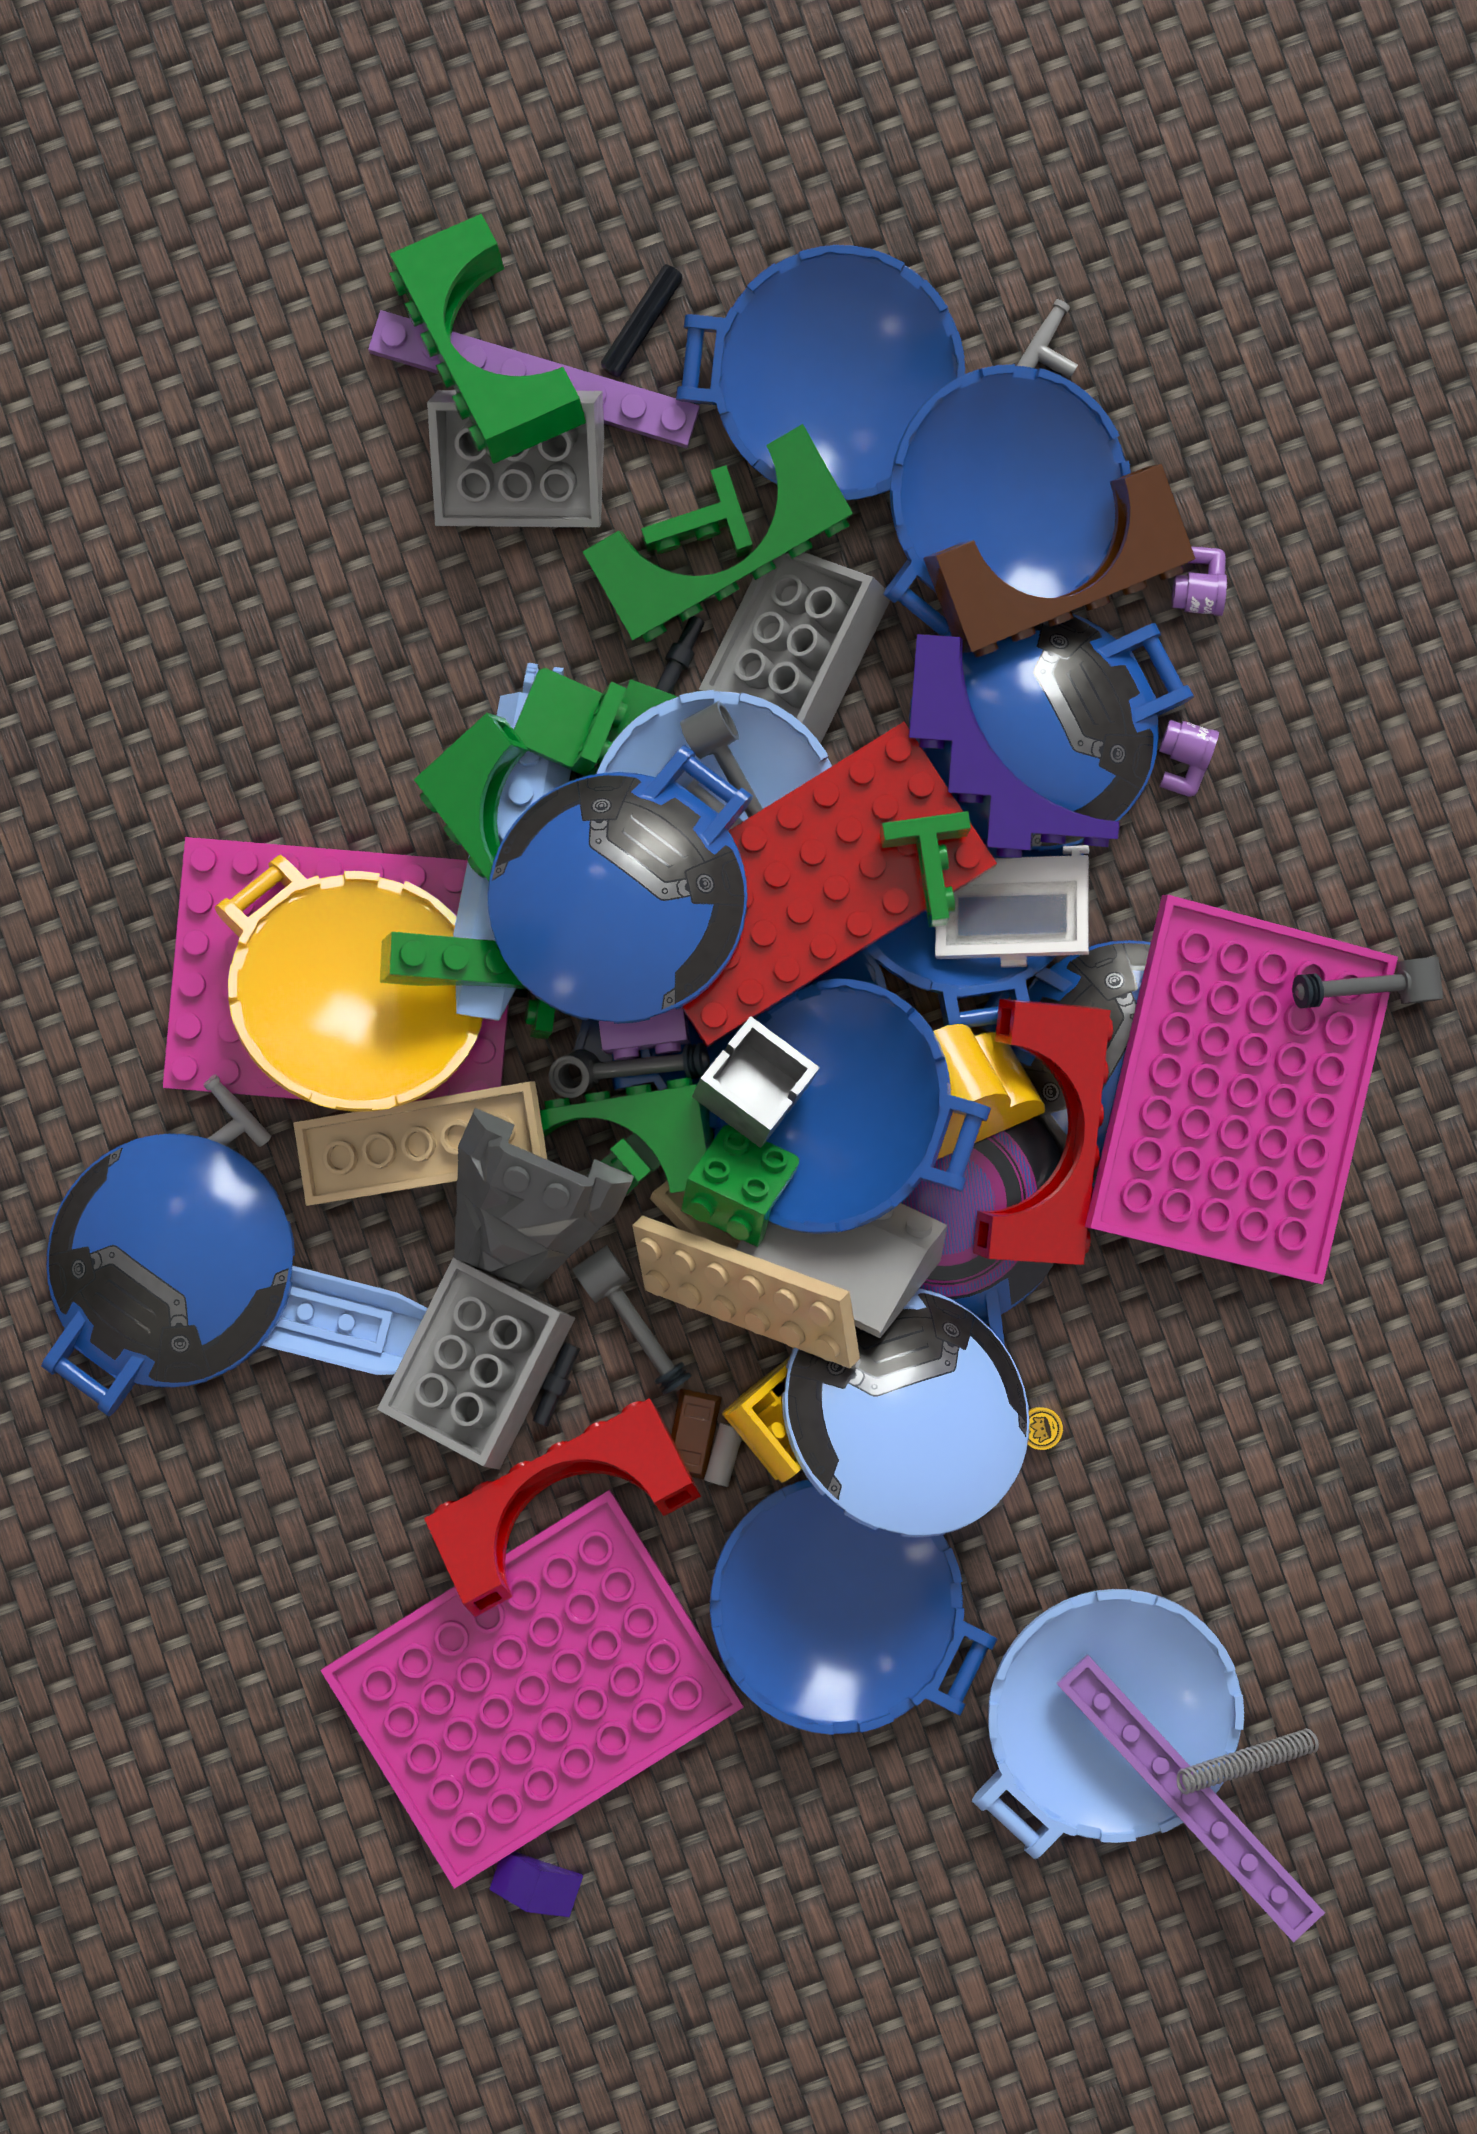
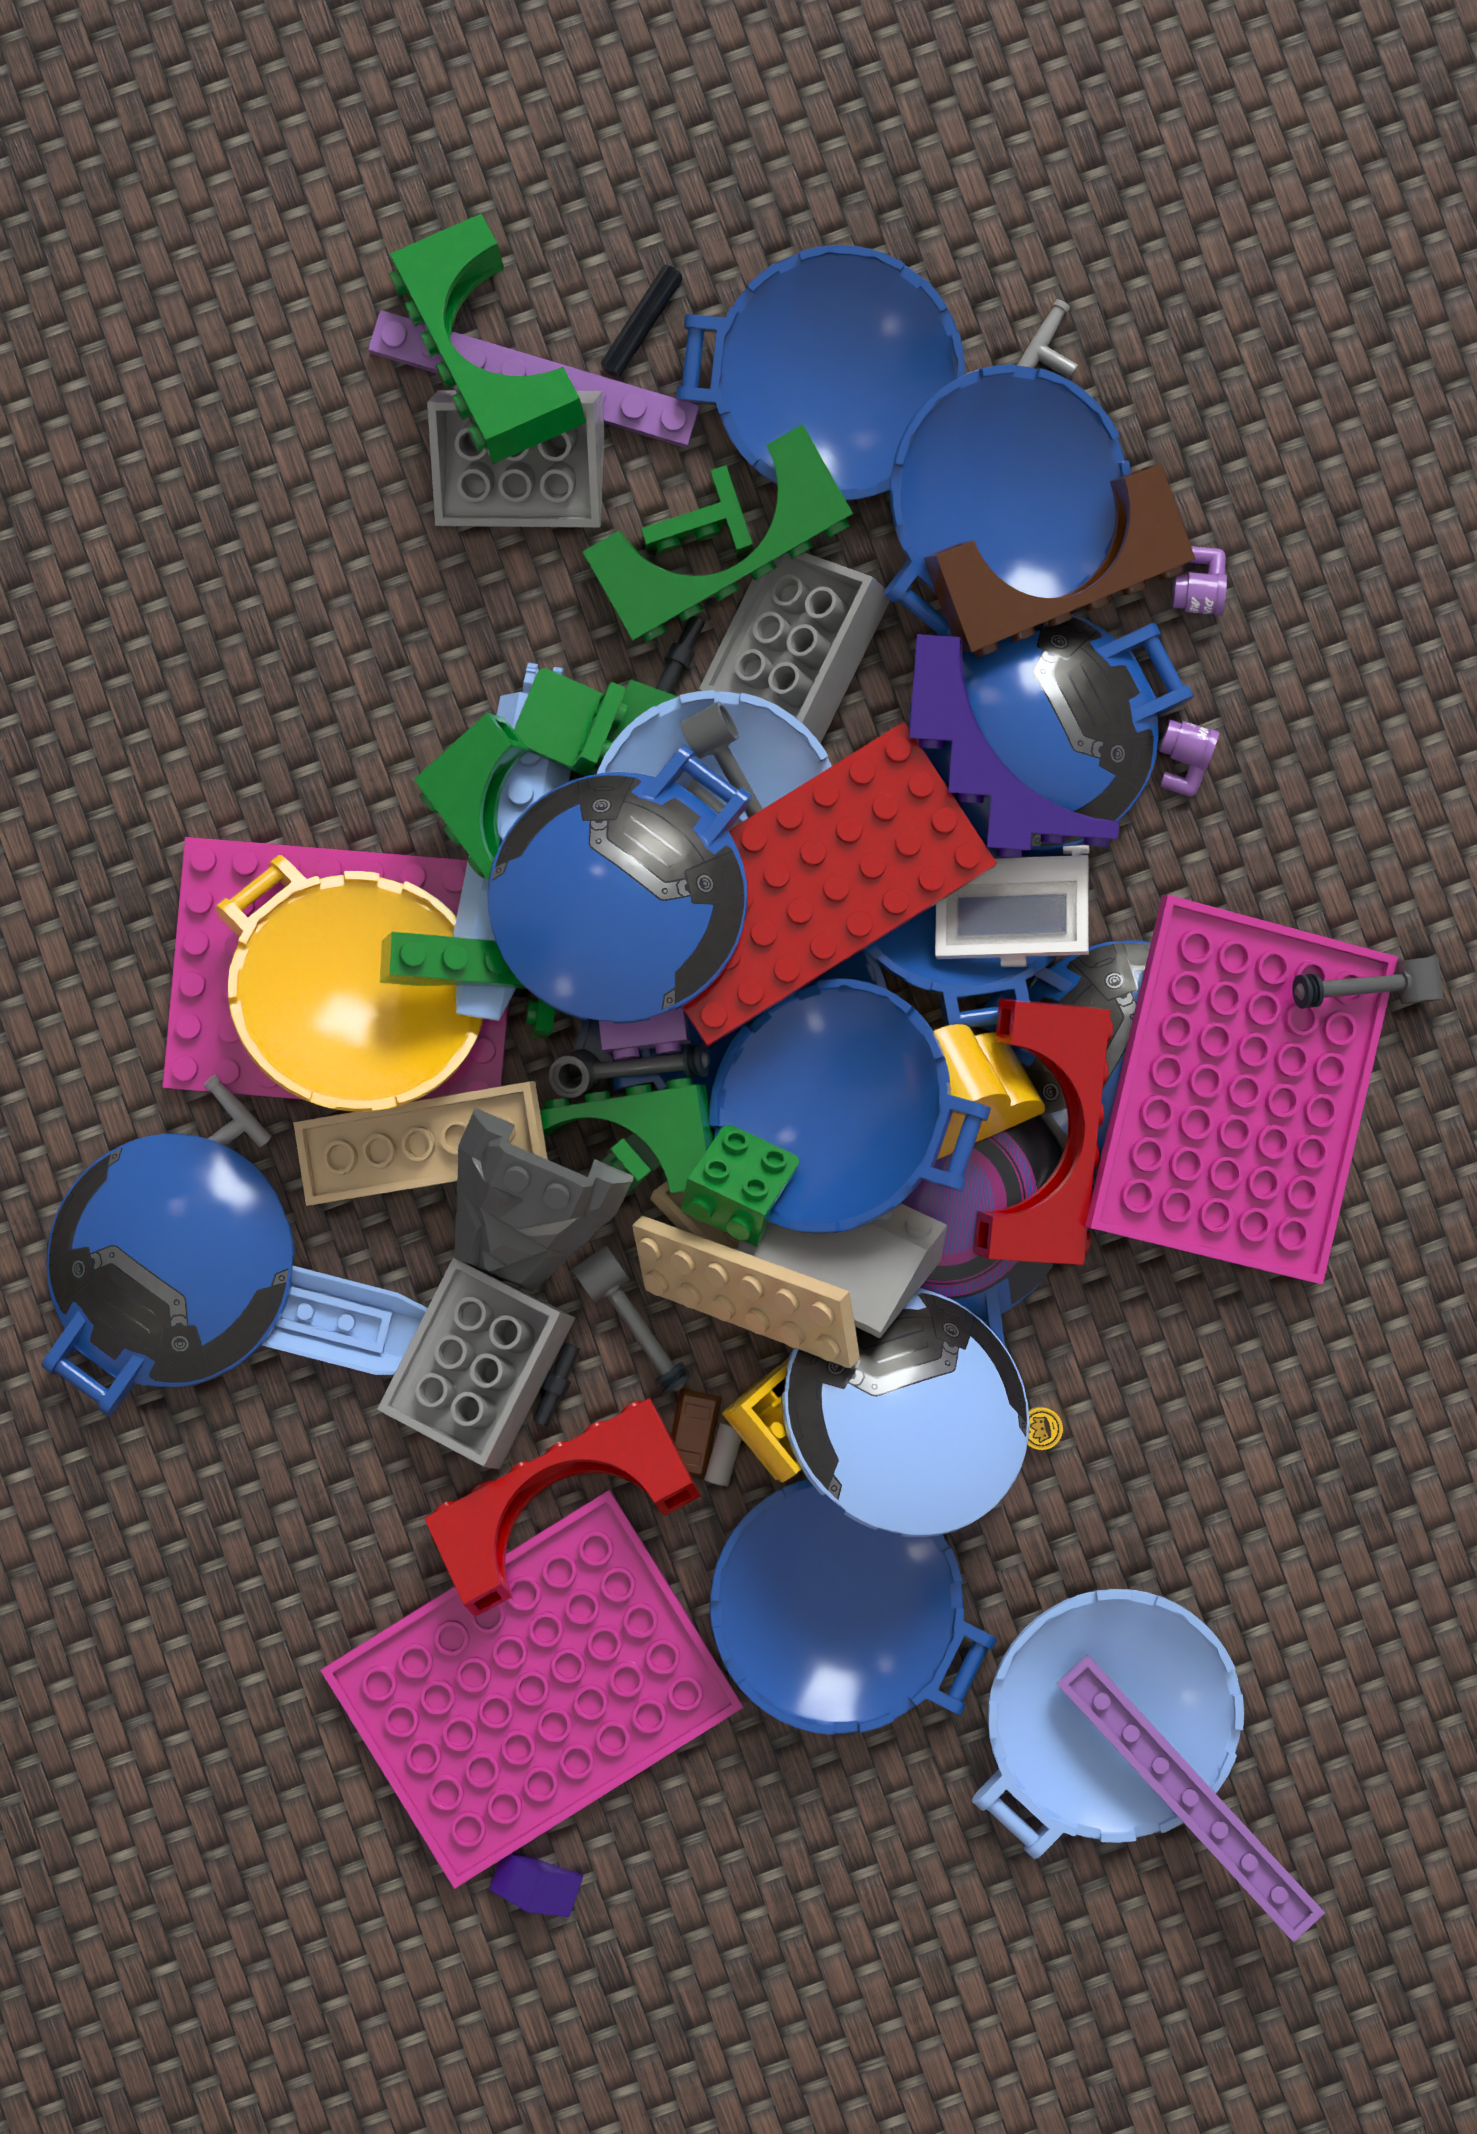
(758, 1082): flat silver piece -> none
(932, 857): green bracket -> none
(1217, 1772): light grey piece -> none

